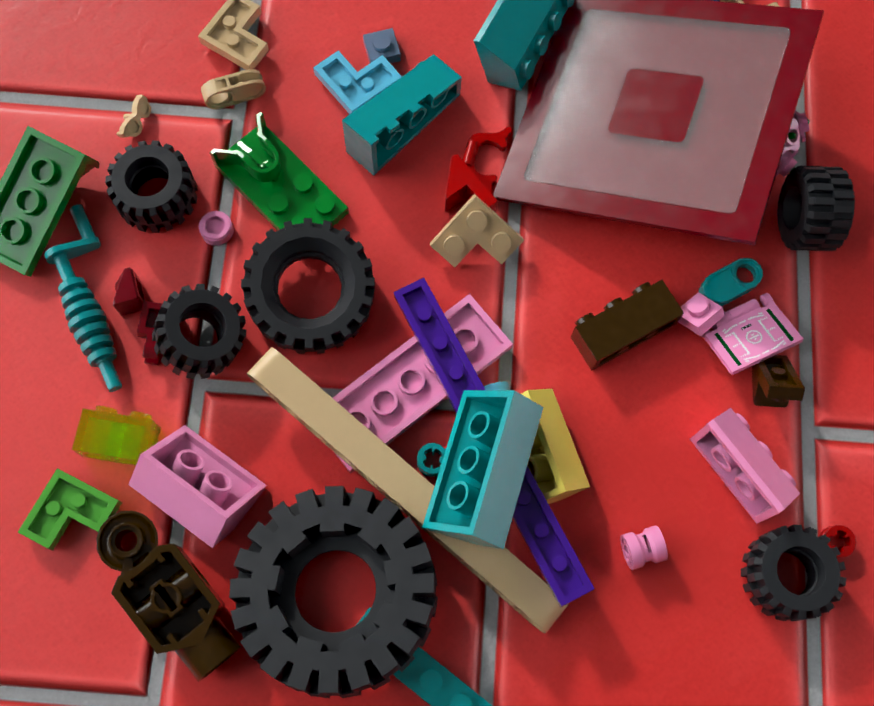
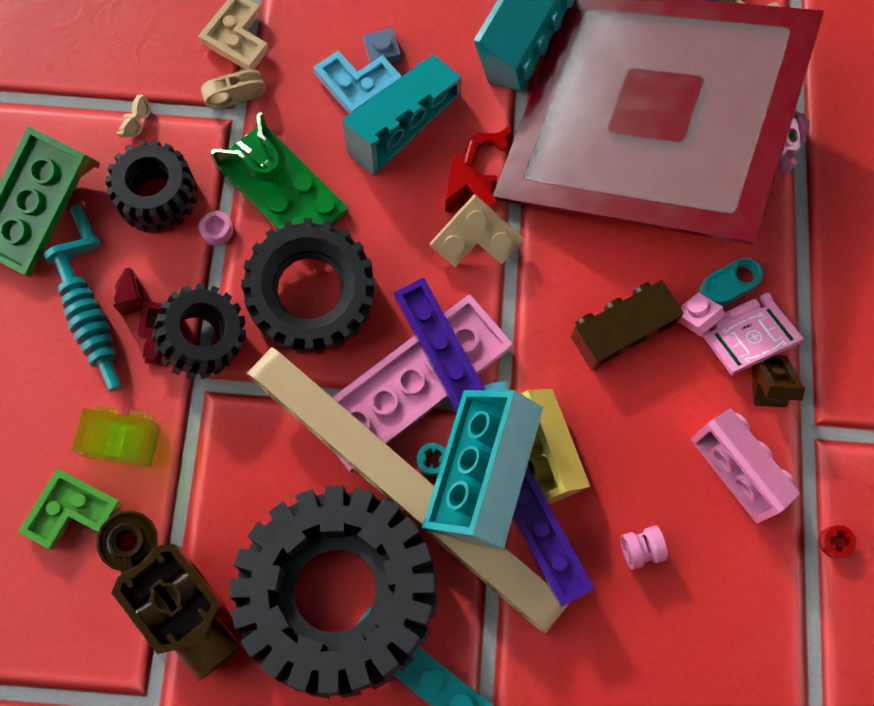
(196, 485): bright pink slope -> none
(815, 208): black tyre -> none
(820, 566): black tyre -> none

